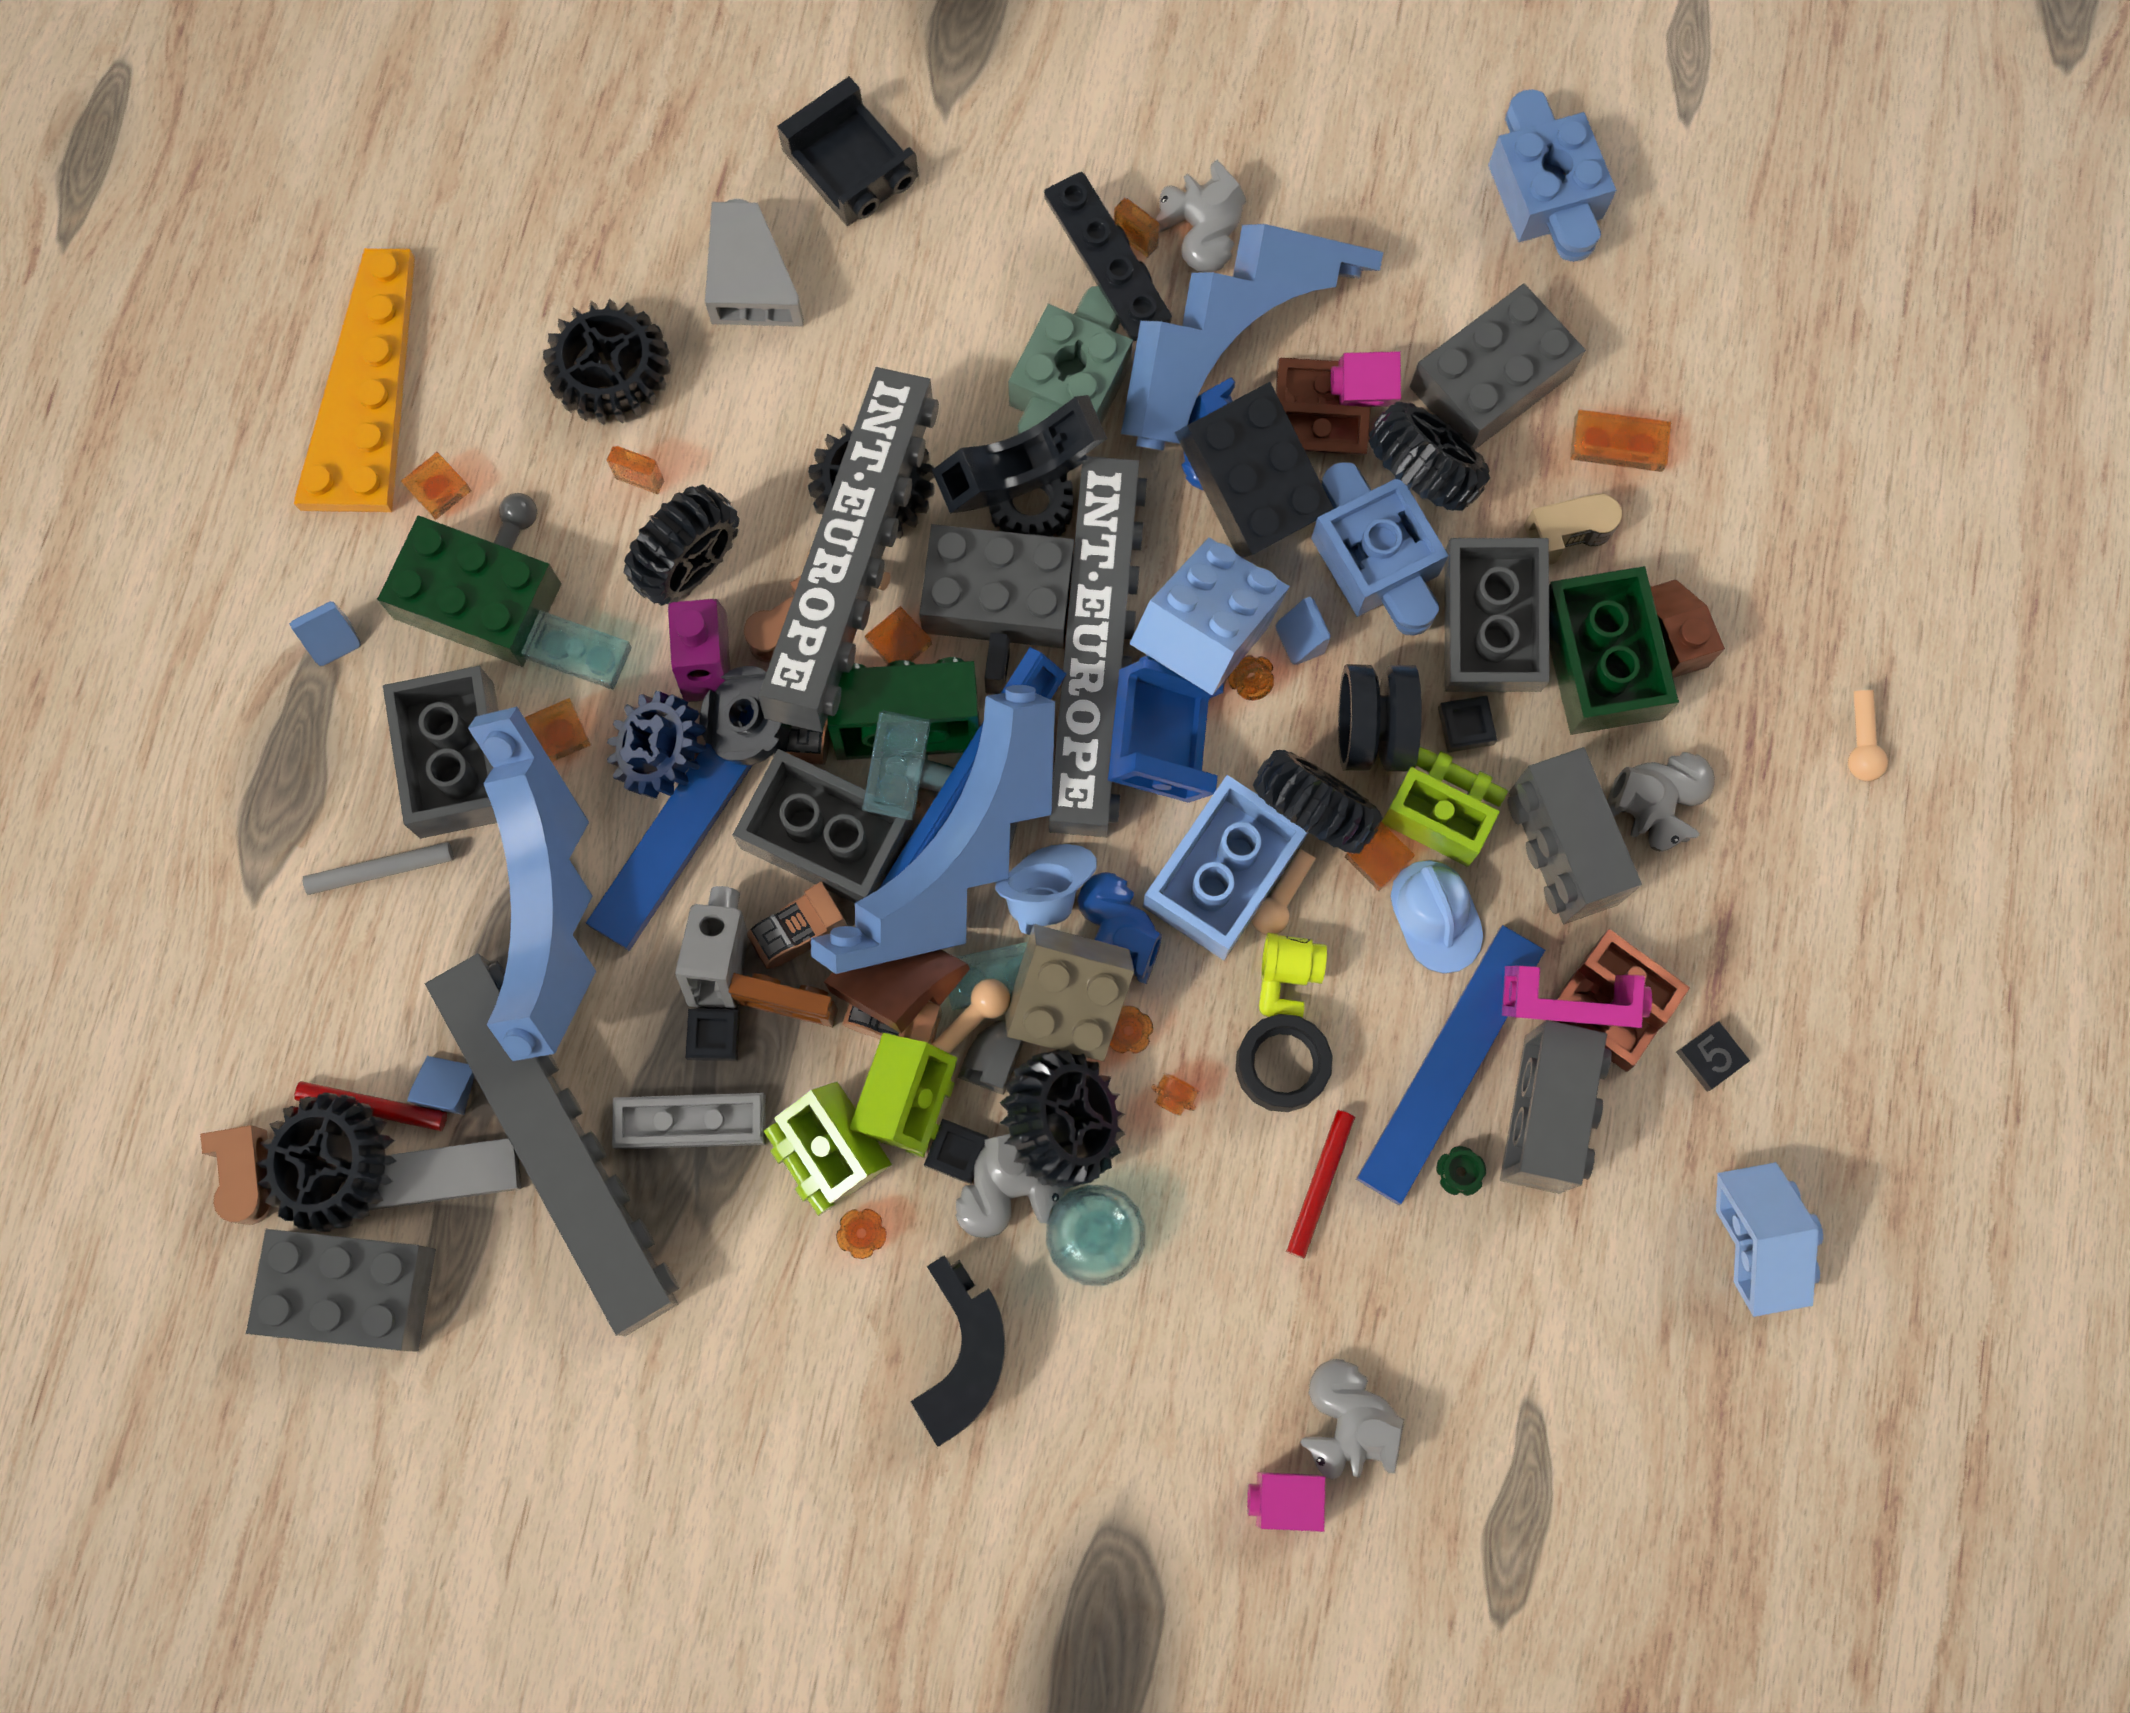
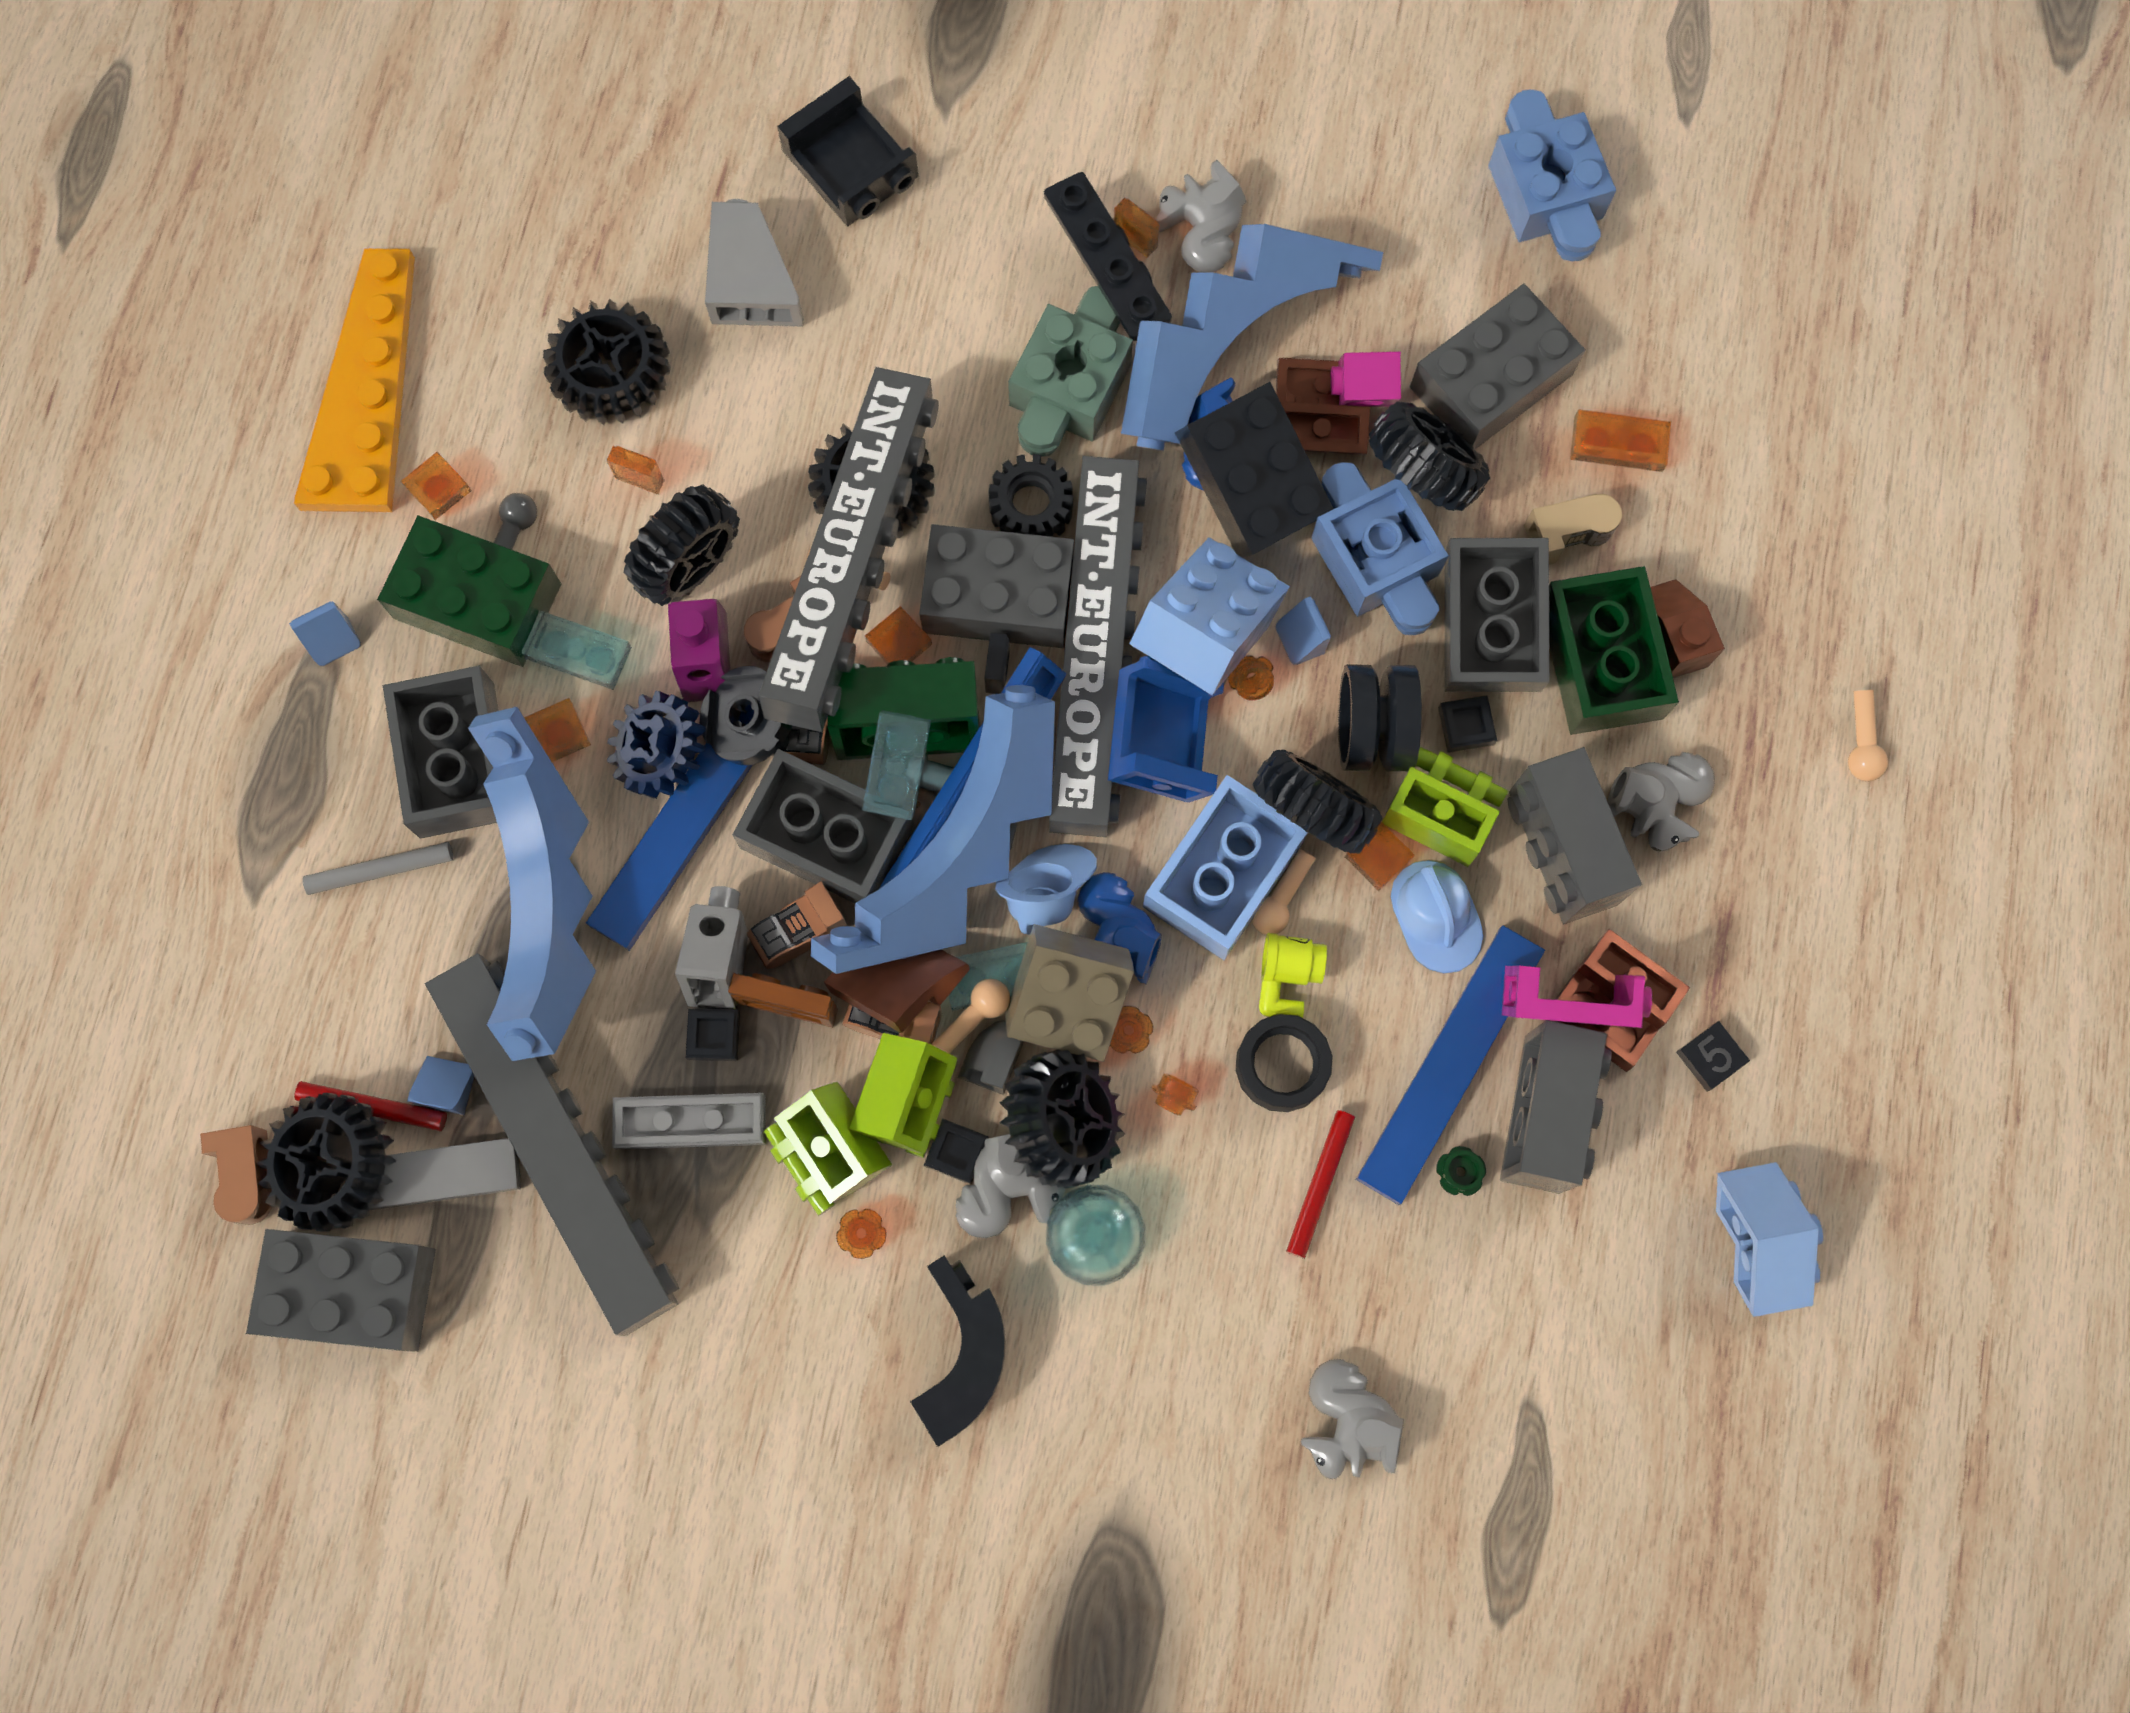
(1017, 465): black arch -> none
(1287, 1501): dark pink brick -> none

